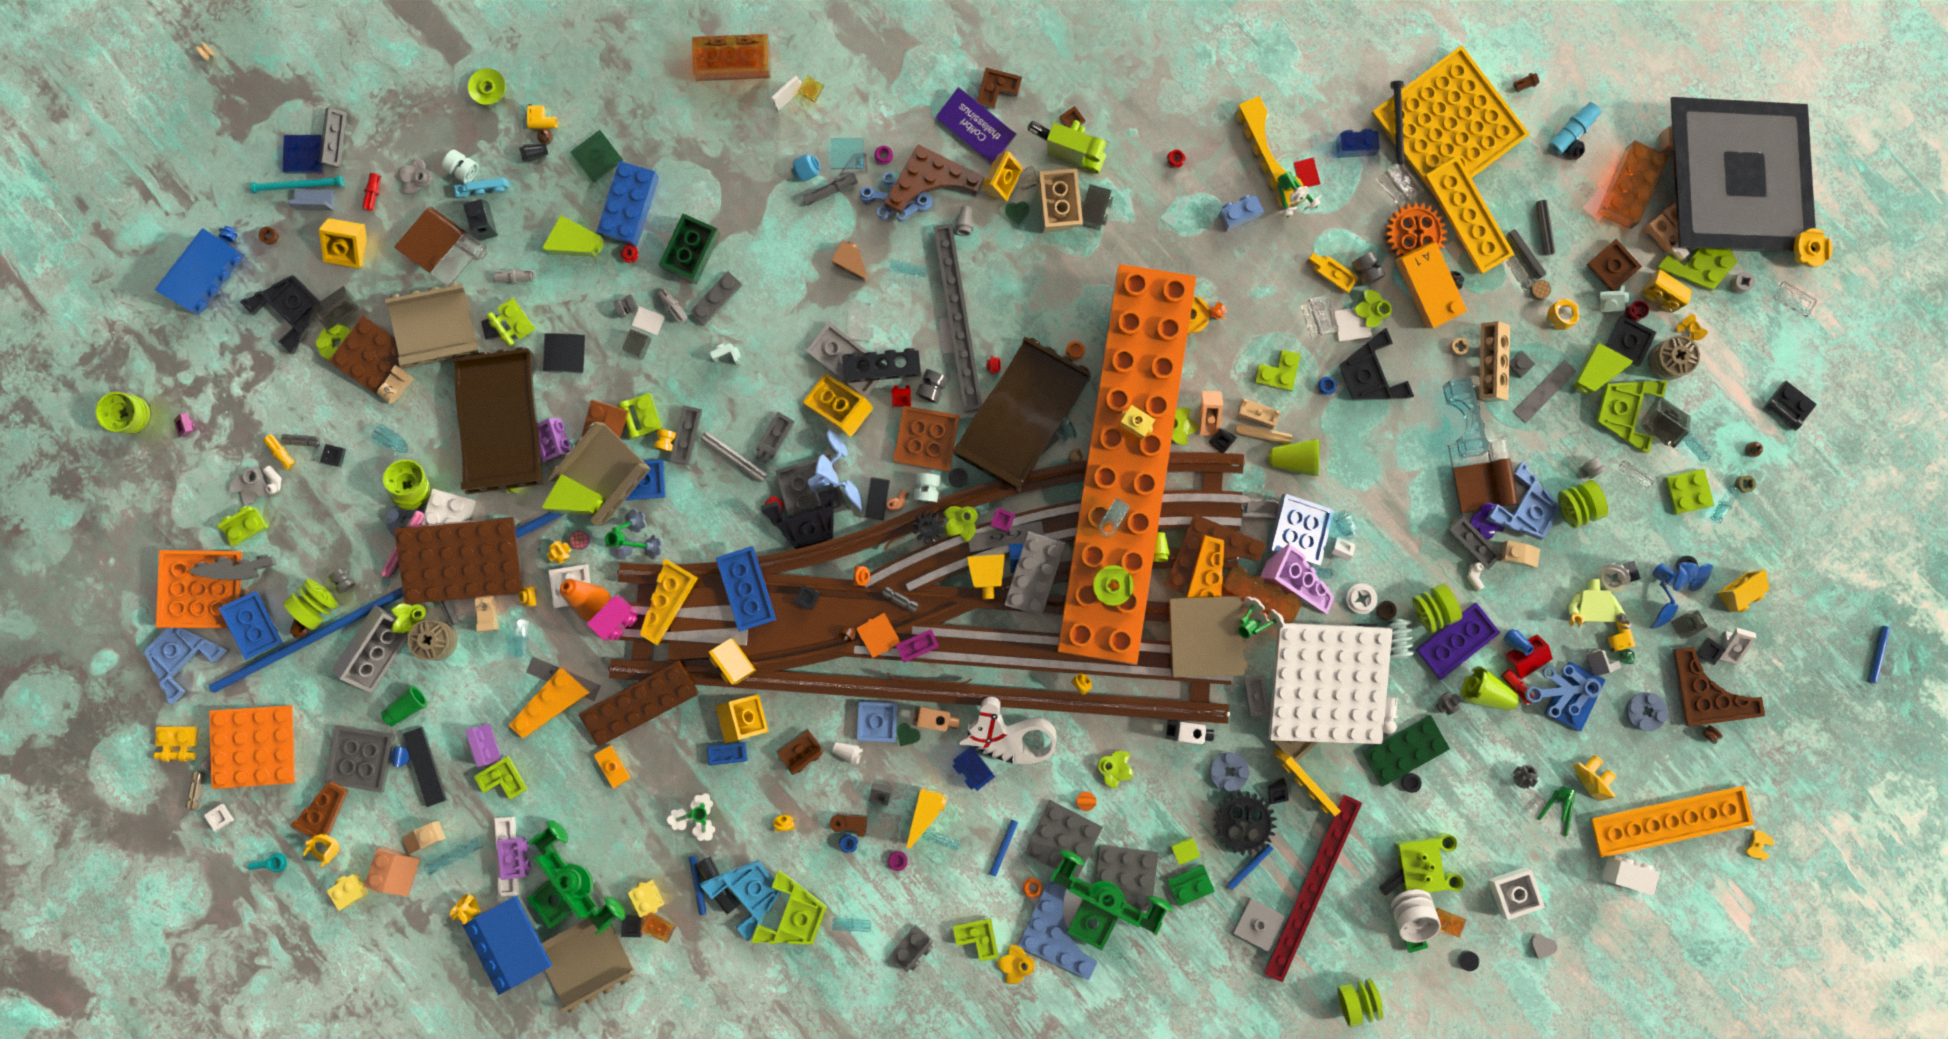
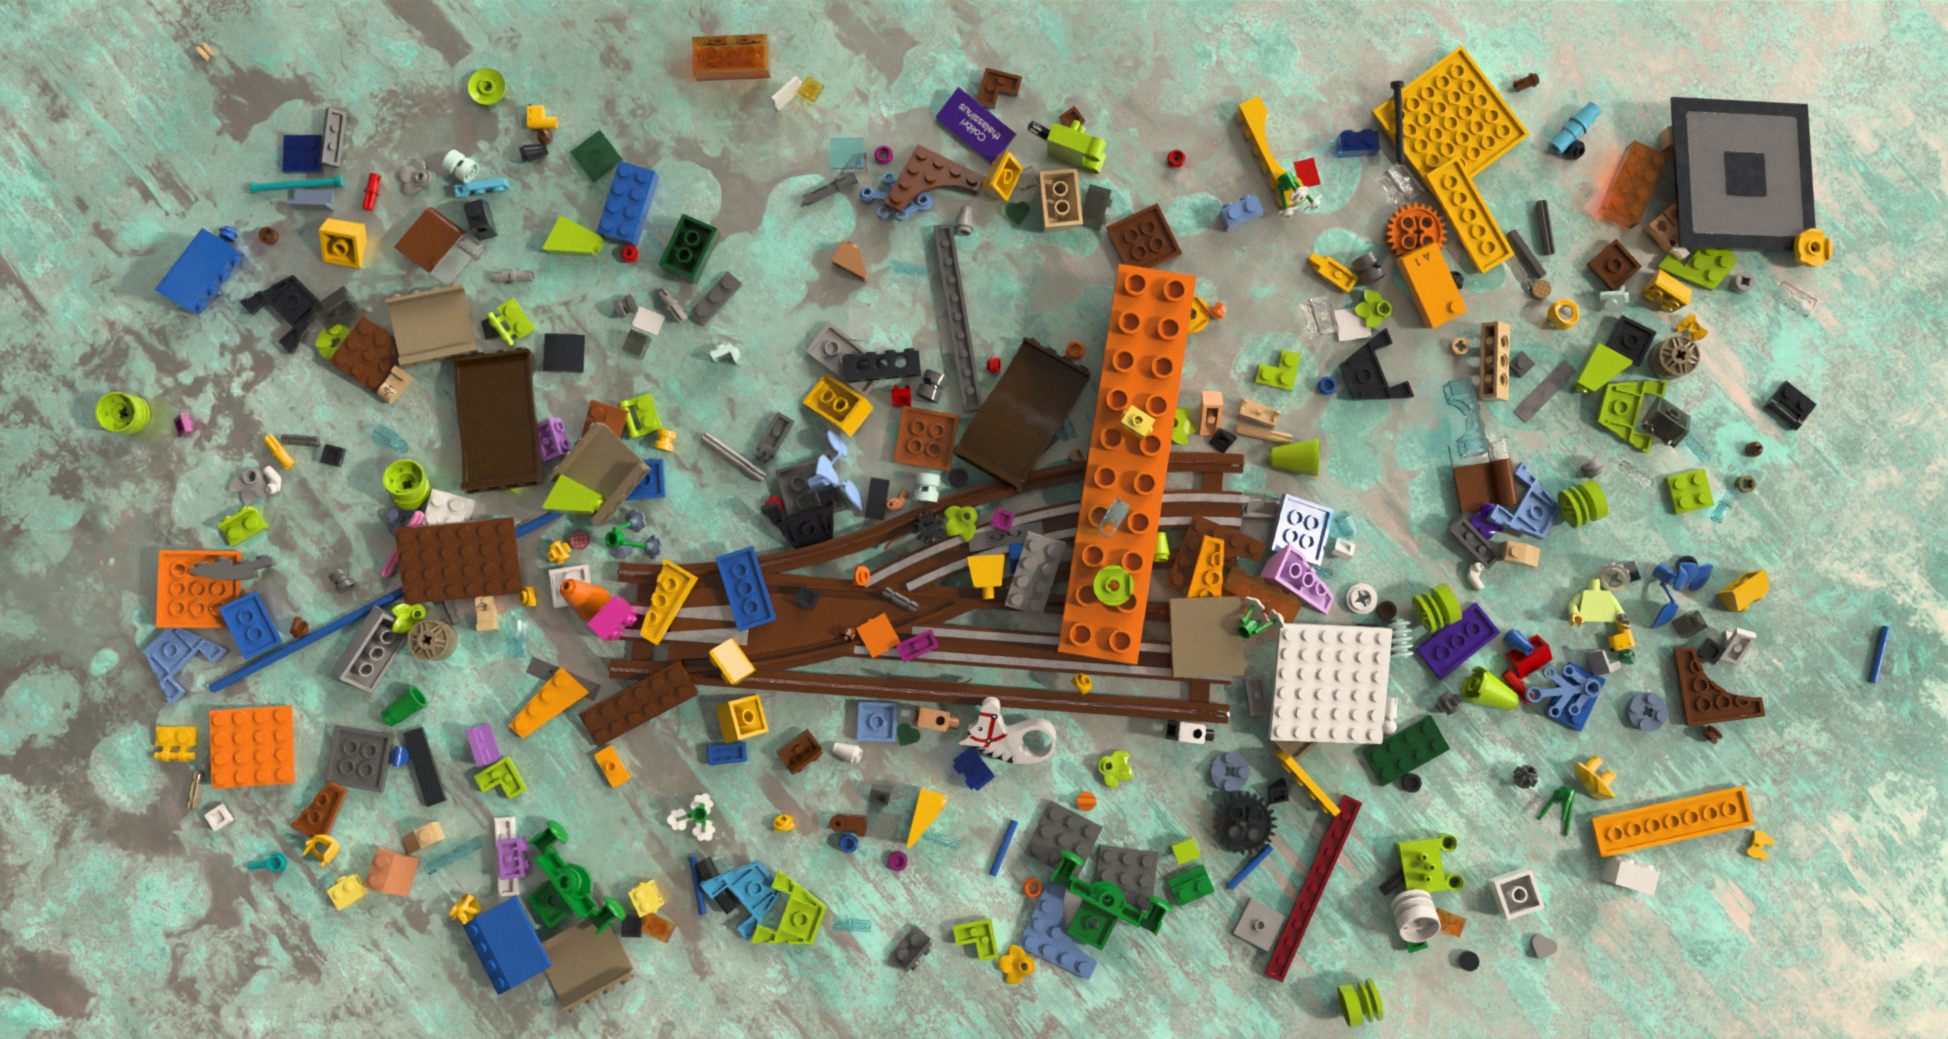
(307, 607): lime wheel -> none
(686, 435): dark grey plate -> none
(805, 167): dark azure head -> none
(1144, 239): none -> reddish brown plate
(1639, 308): dark red wheel -> none

